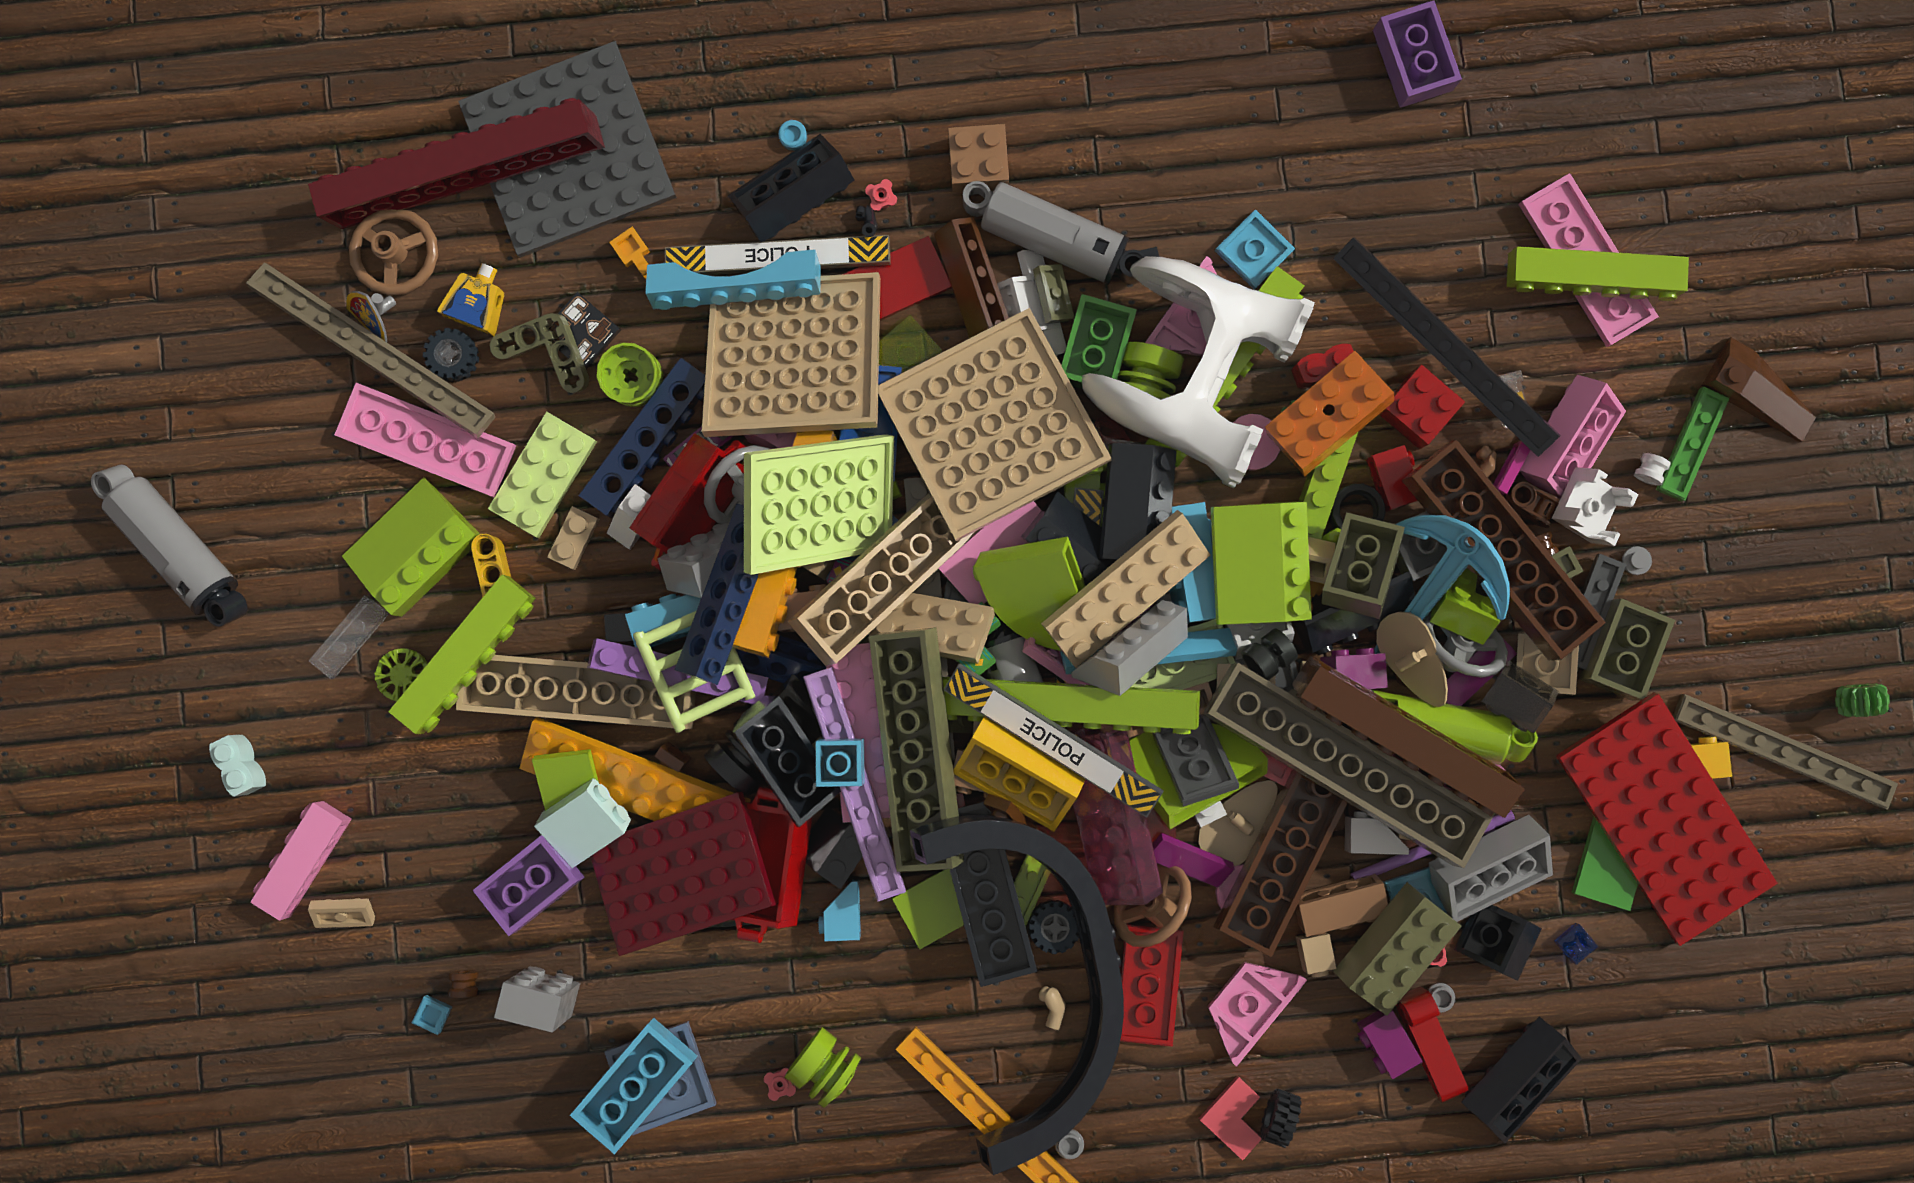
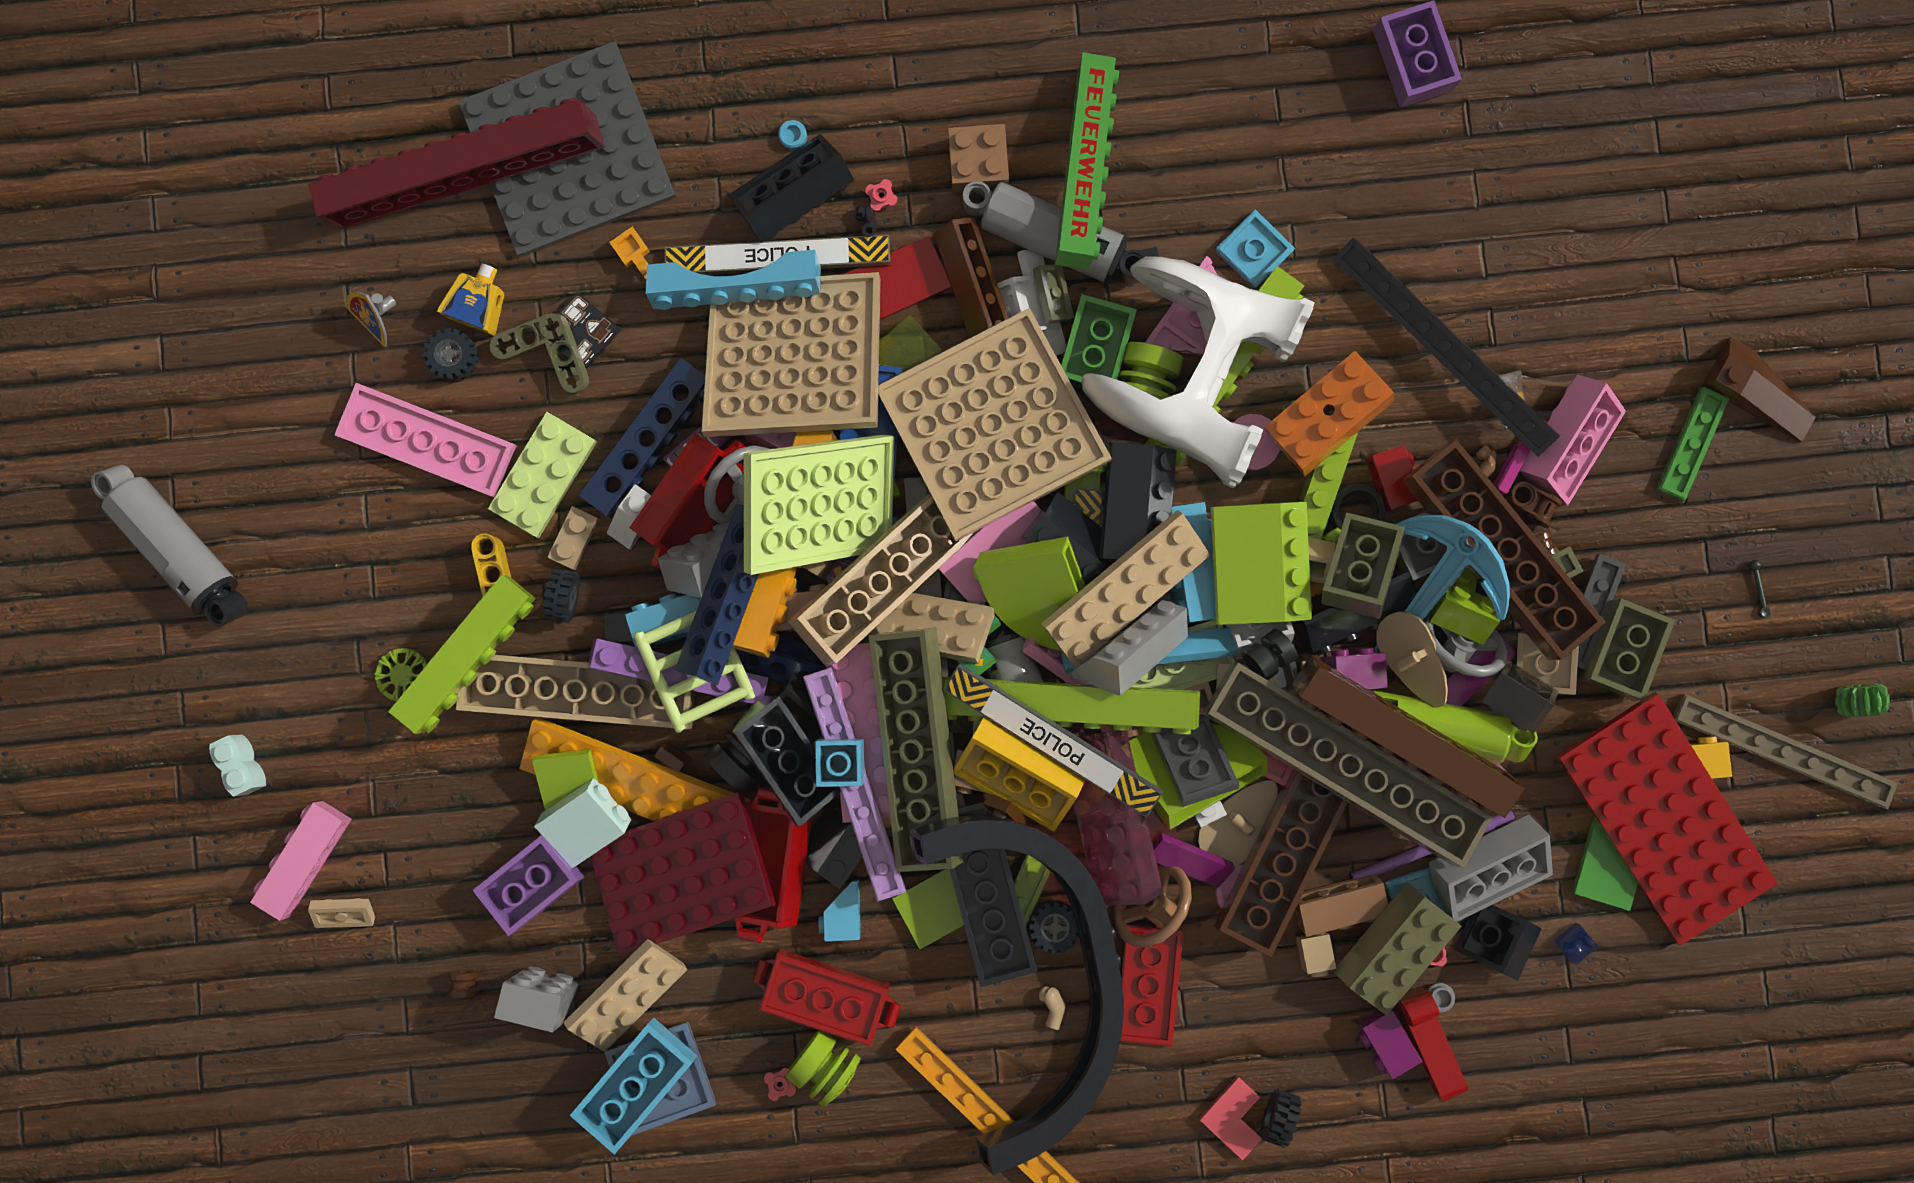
(348, 637): clear tile -> none
(371, 350): dark tan plate -> none
(393, 251): medium nougat piece -> none
(411, 548): lime slope -> none
(432, 1014): medium azure tile -> none
(561, 595): none -> black wheel
(616, 365): lime wheel -> none
(625, 995): none -> tan plate
(825, 997): none -> red container
(1071, 1145): light grey plate -> none
(1085, 162): none -> bright green brick
(1251, 1005): bright pink wing -> none
(1317, 365): red brick -> none
(1370, 836): white slope -> none
(1422, 407): red brick -> none
(1521, 1079): black slope -> none
(1568, 222): bright pink plate -> none
(1590, 504): white panel -> none
(1597, 272): lime brick -> none
(1637, 560): light grey plate -> none
(1652, 469): white wheel -> none
(1764, 611): none -> pearl dark grey hinge

